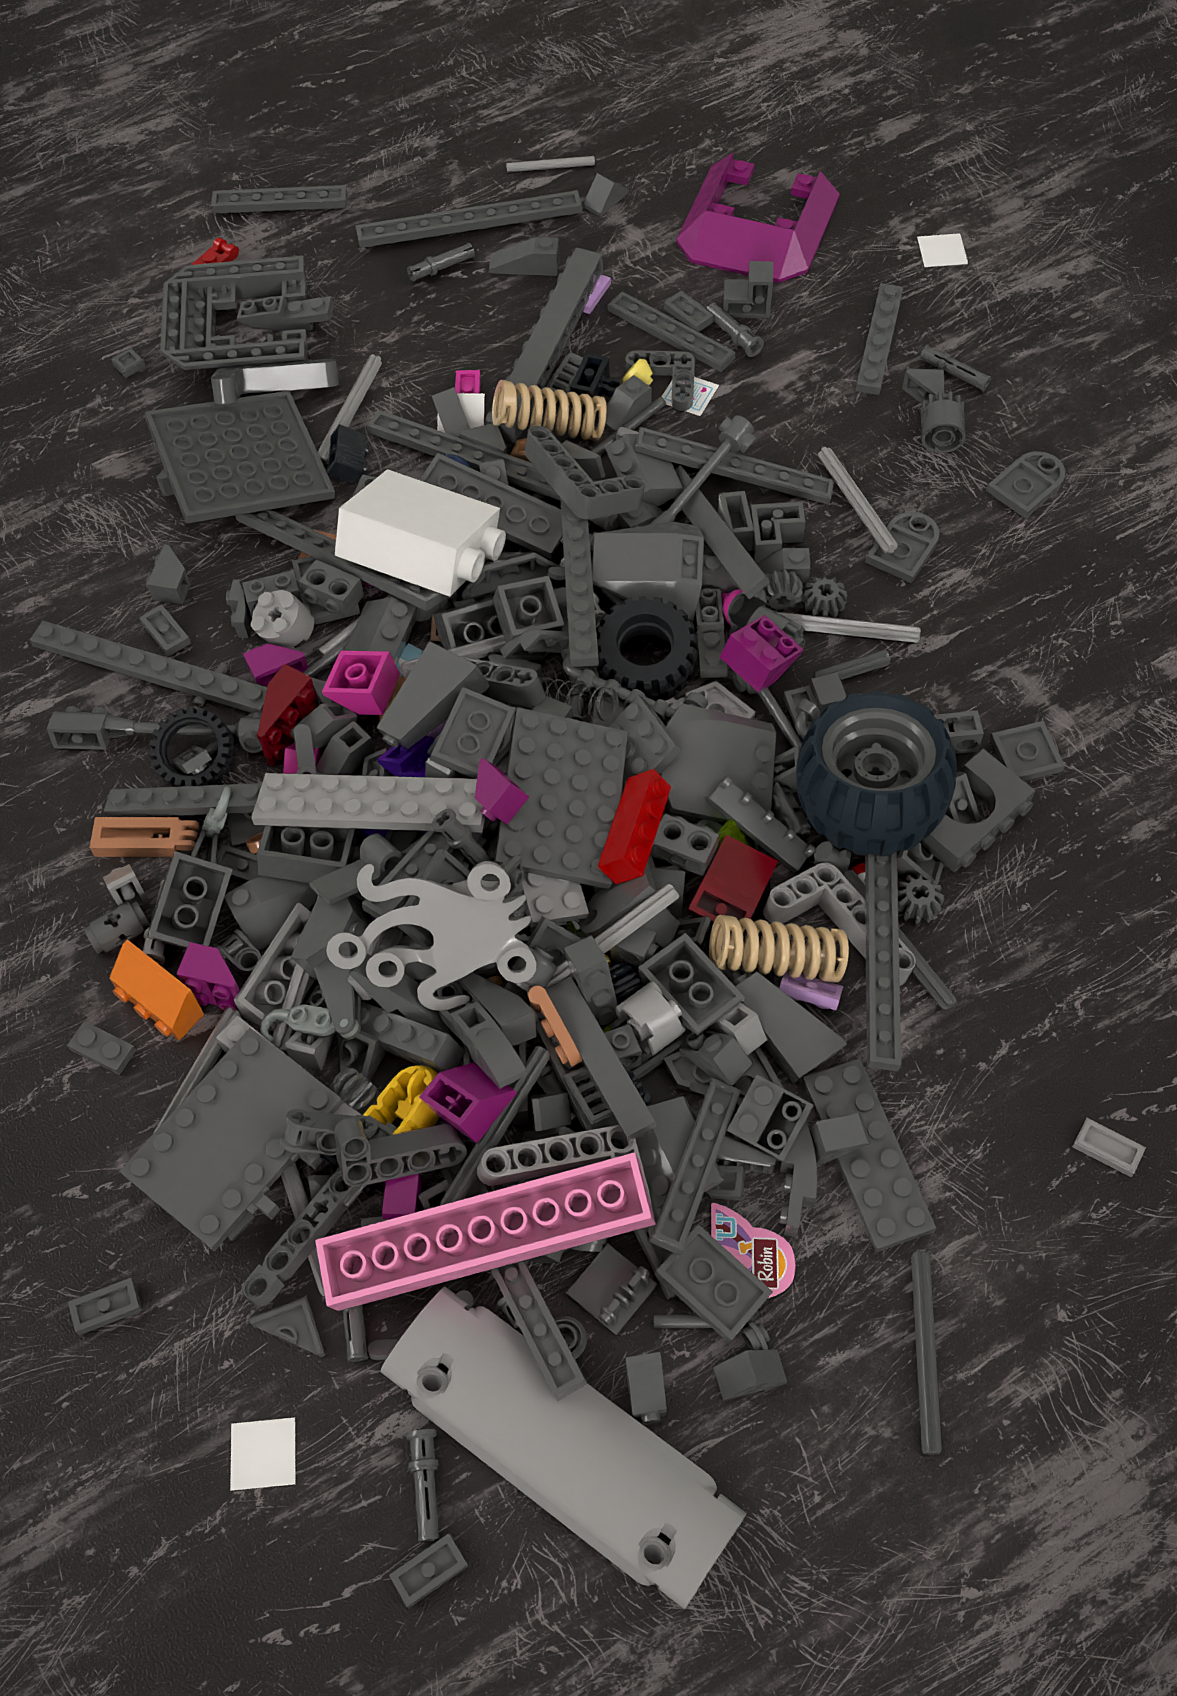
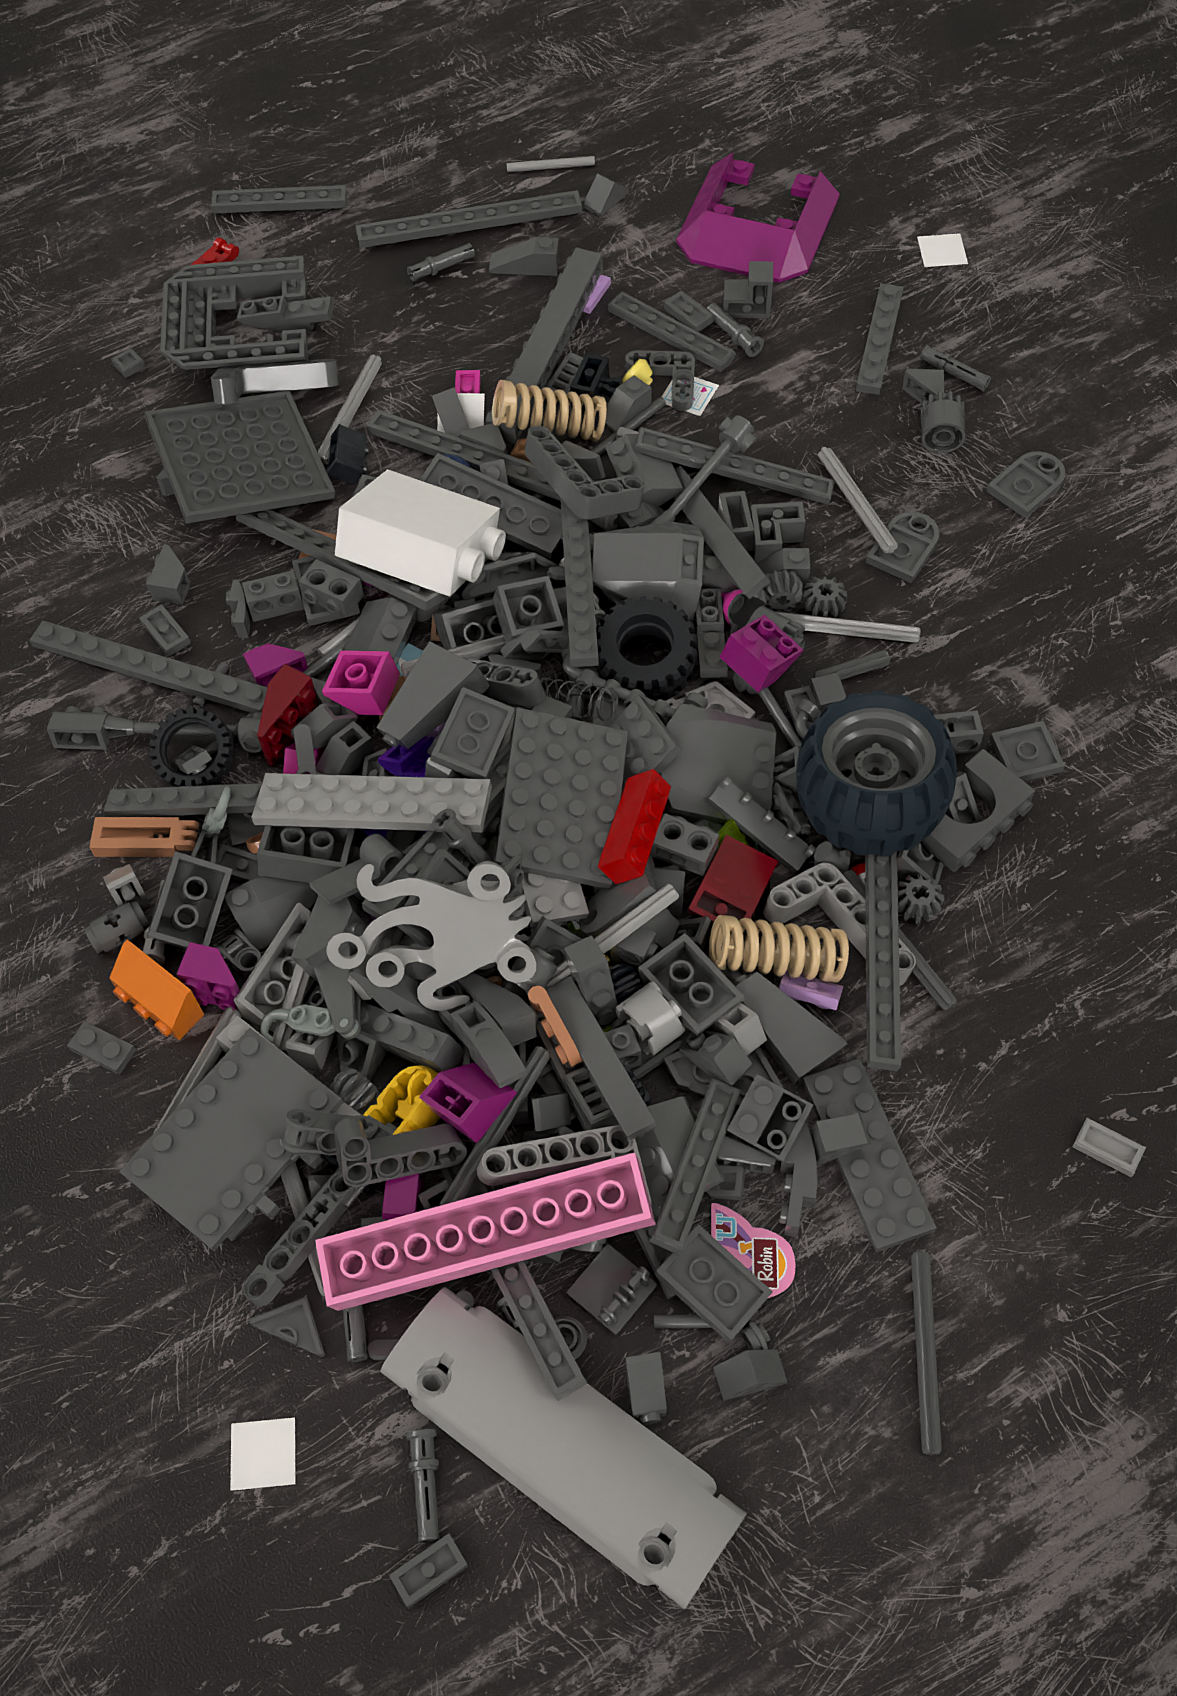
(104, 1306): dark grey plate -> none
(282, 619): light grey brick -> none
(498, 793): magenta slope -> none

